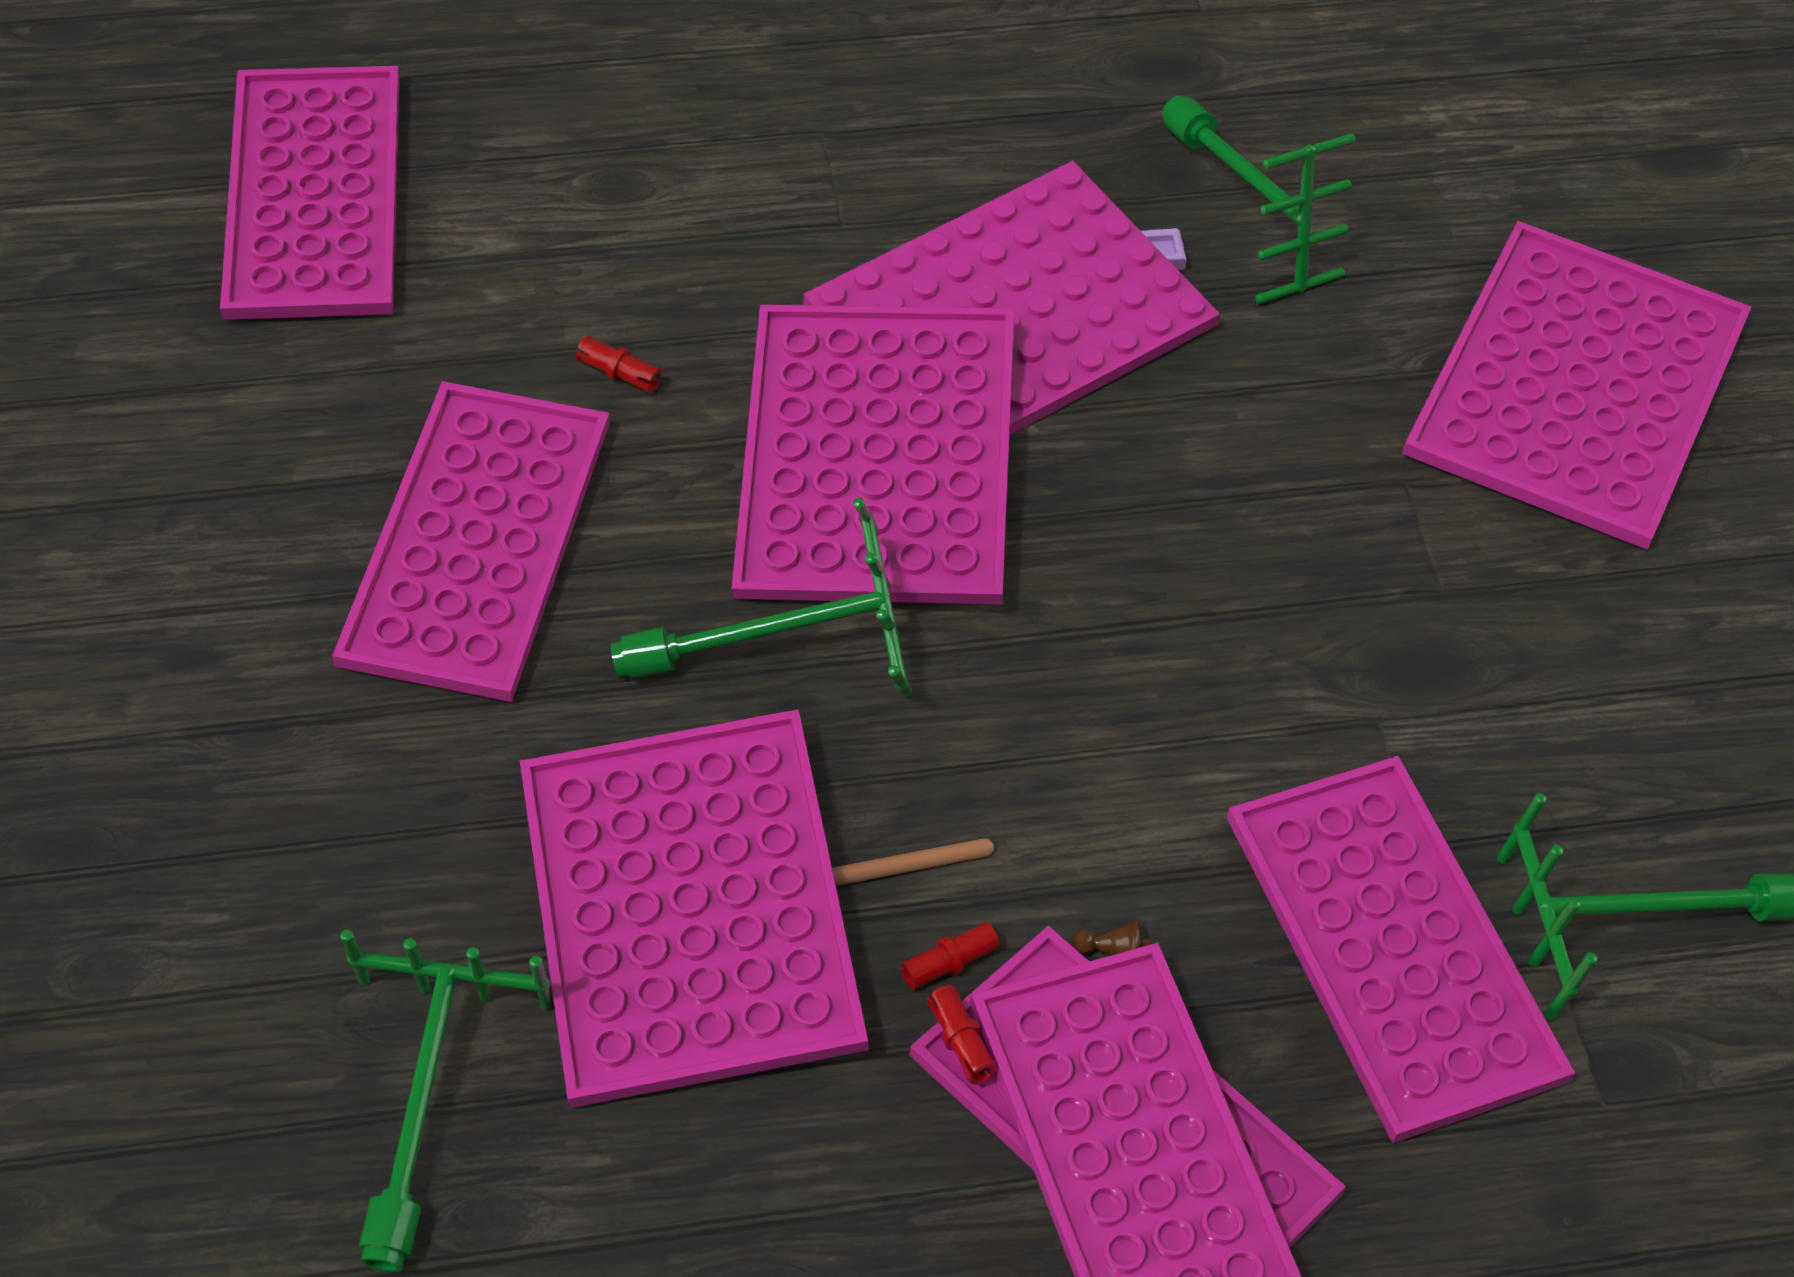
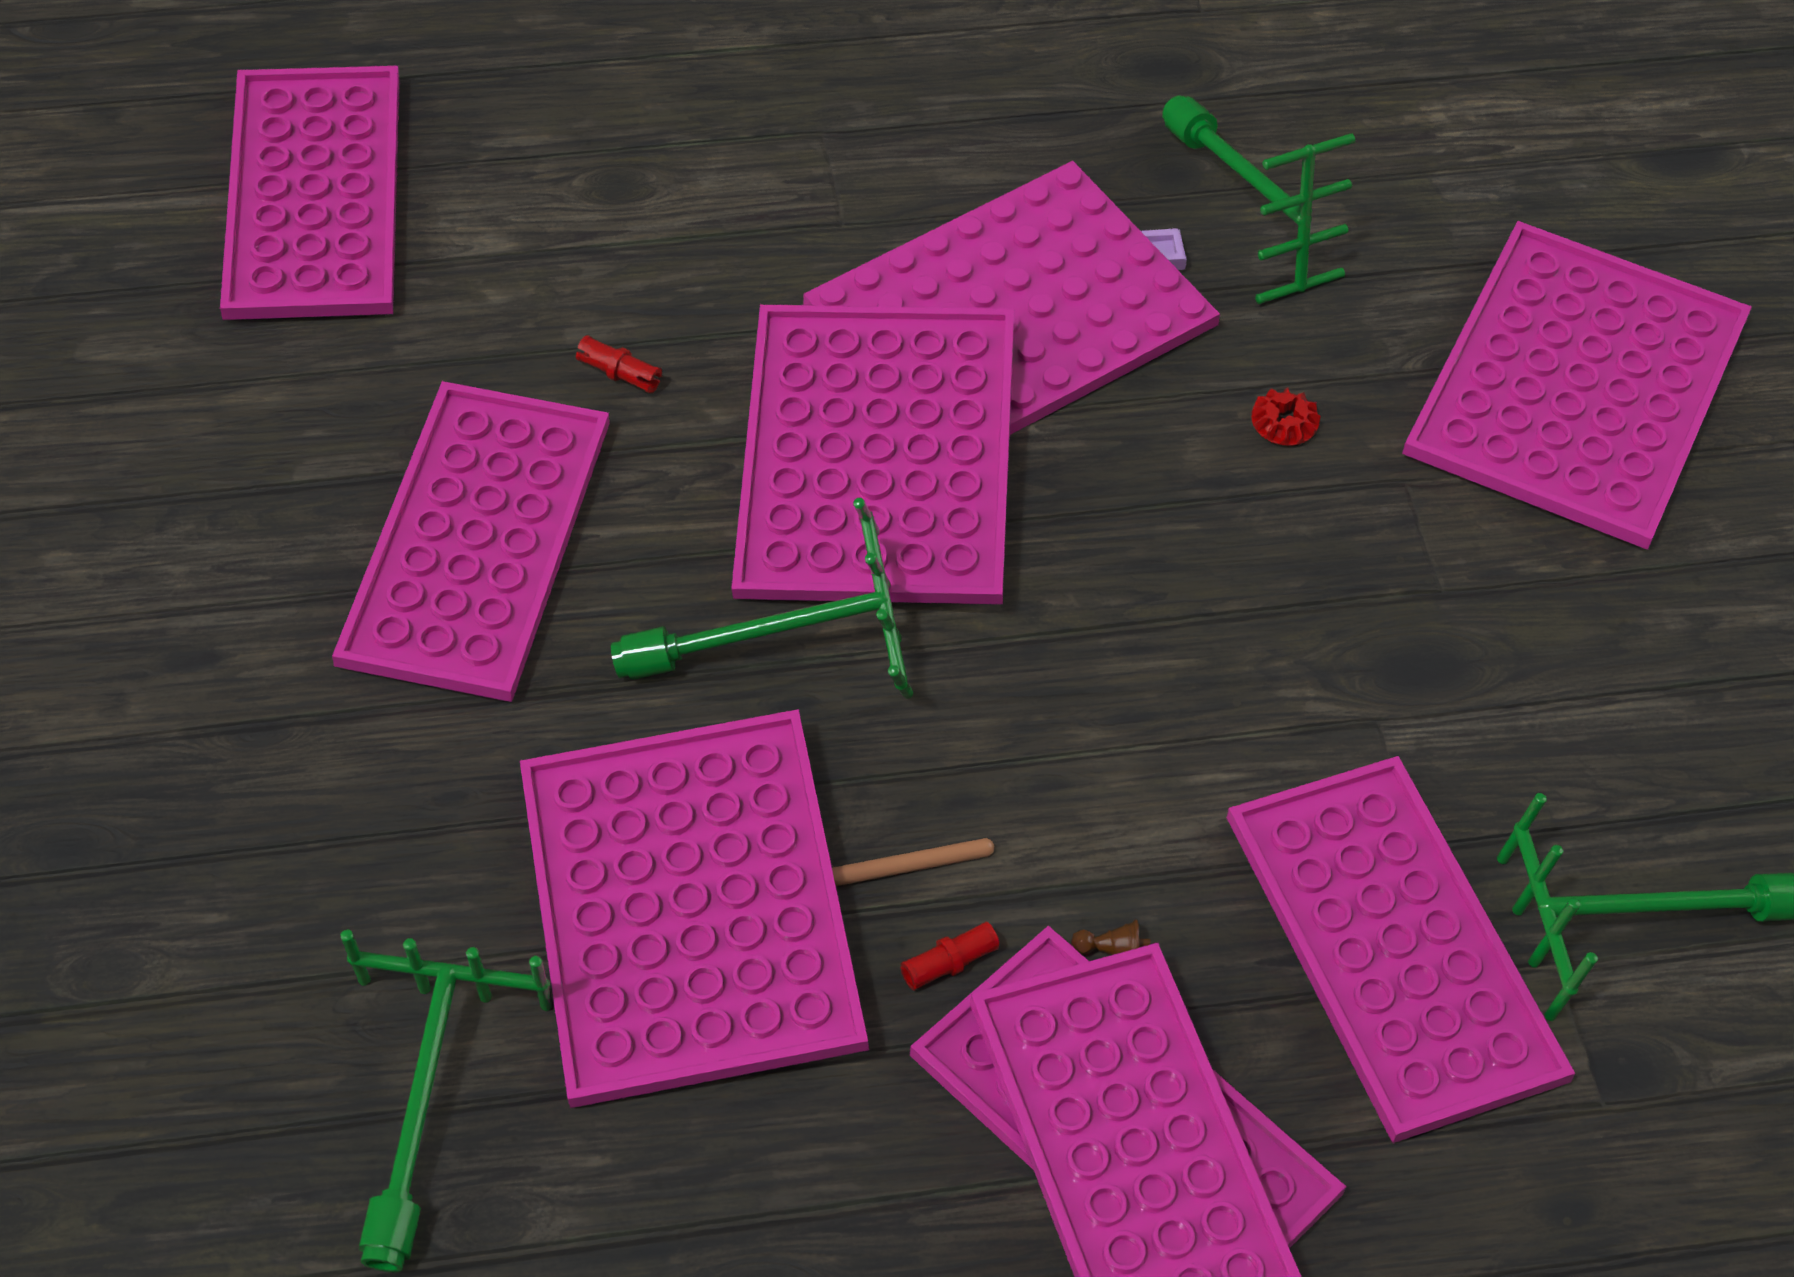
(962, 1034): red pin -> none
(1292, 429): none -> red gear

